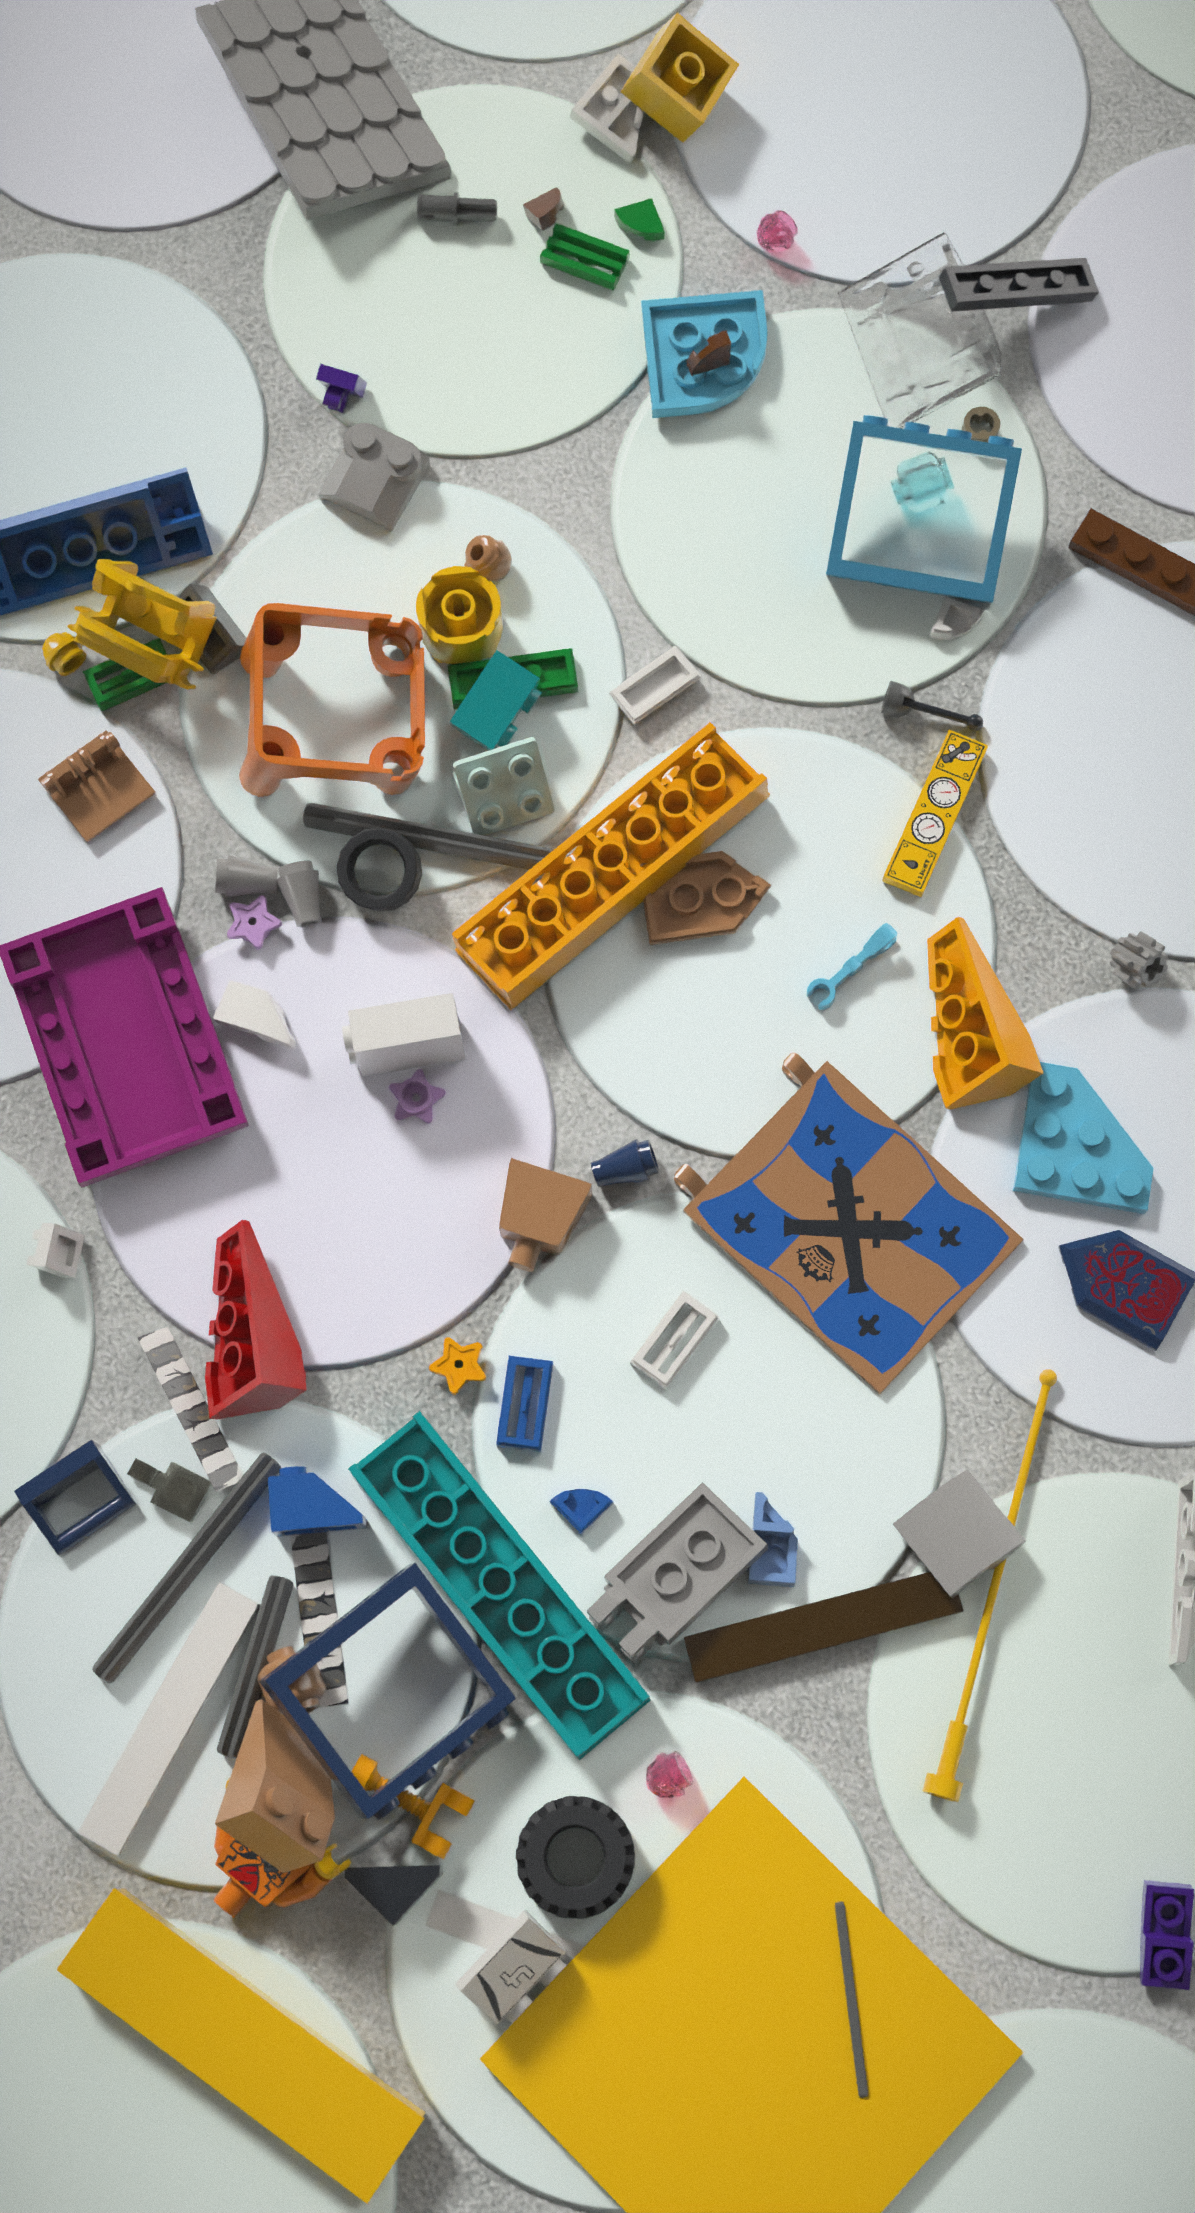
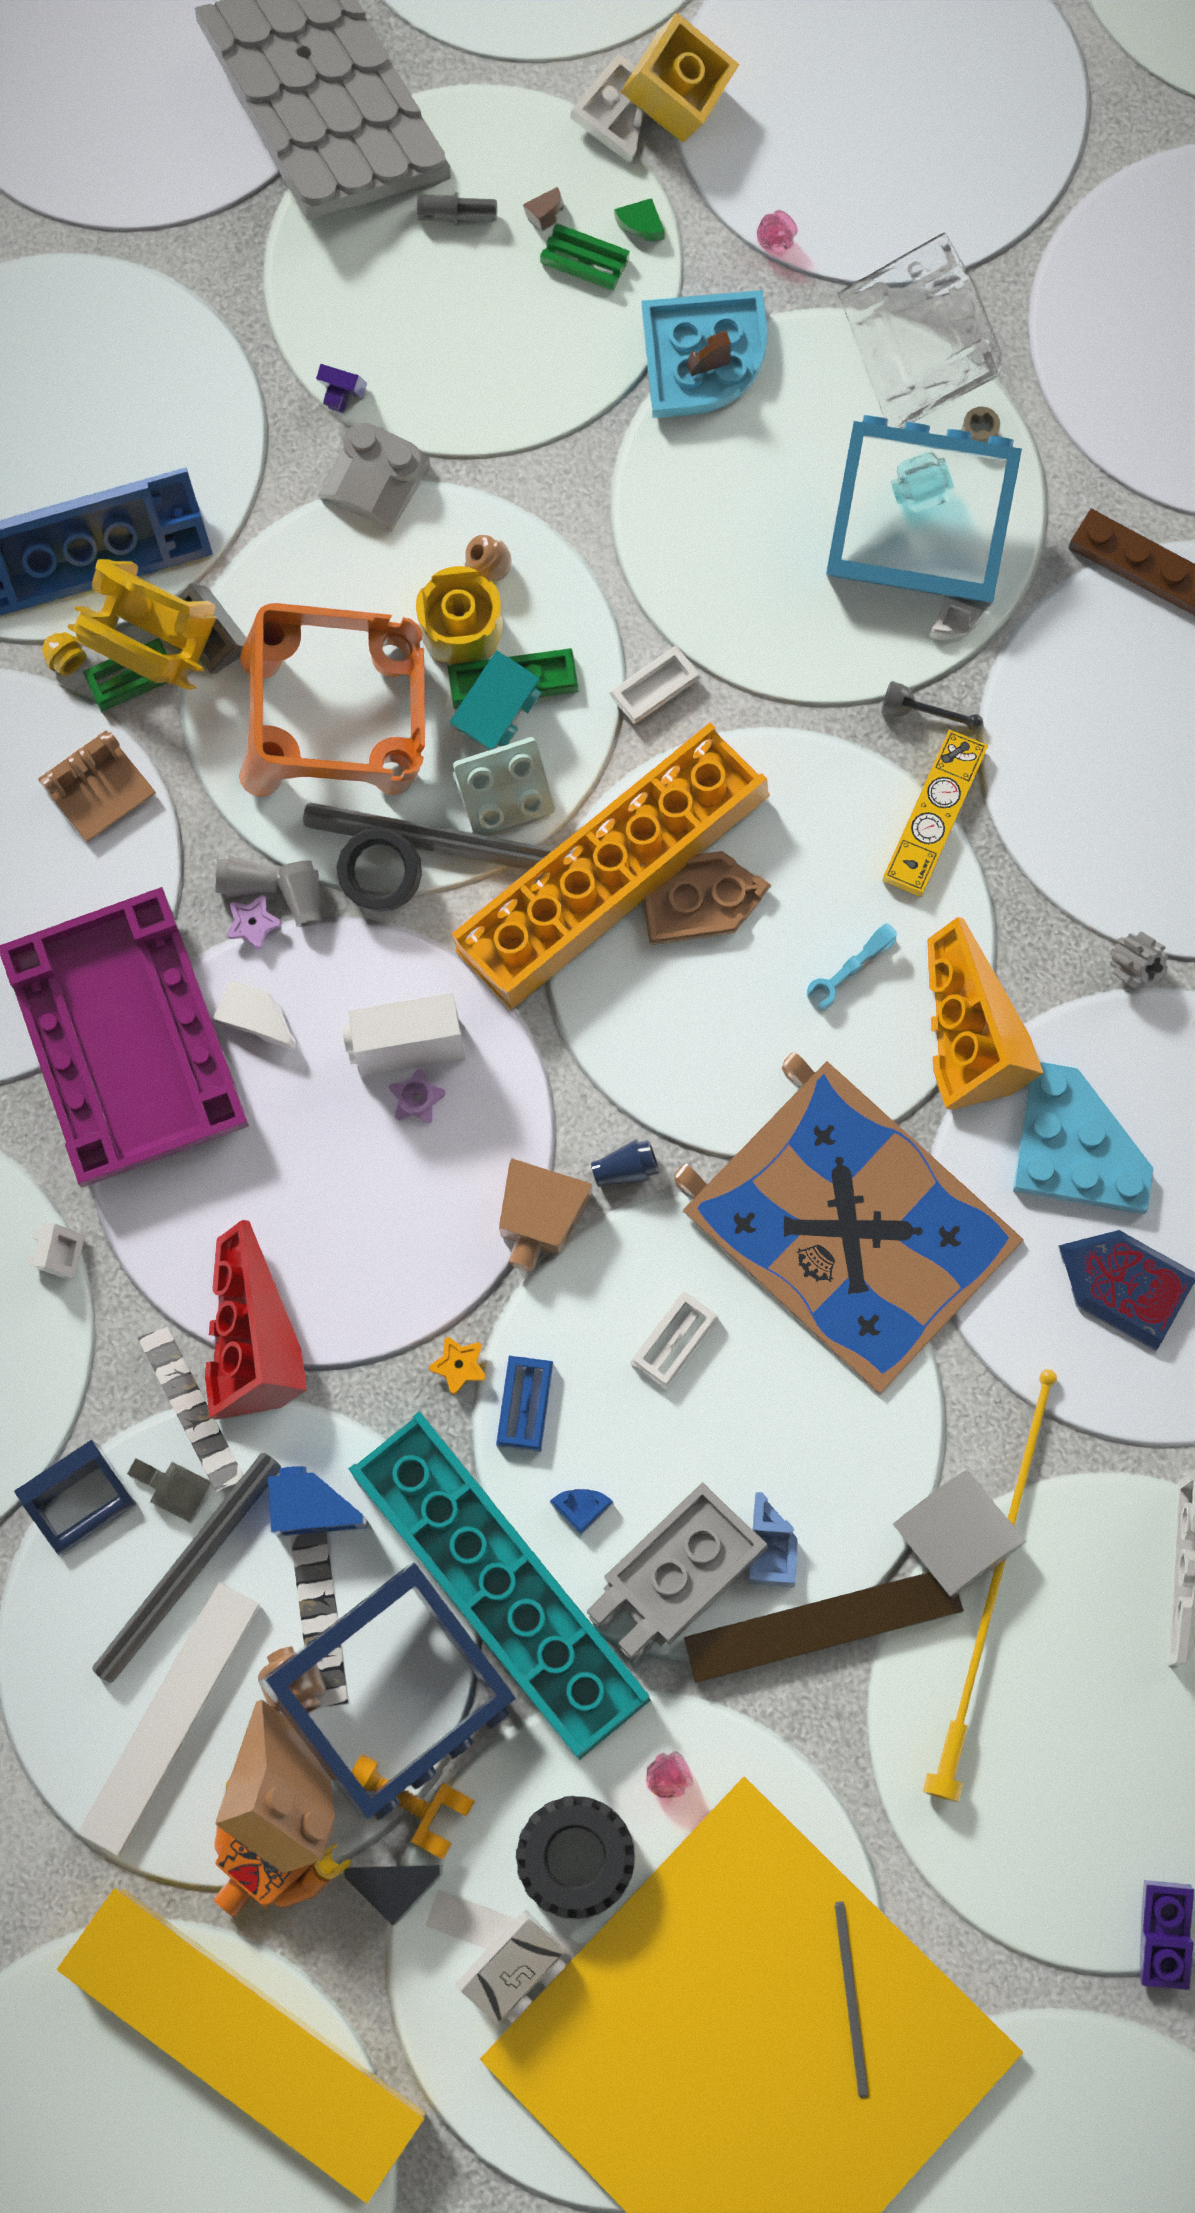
(260, 1646): dark grey axle -> none
(1018, 284): plate -> none

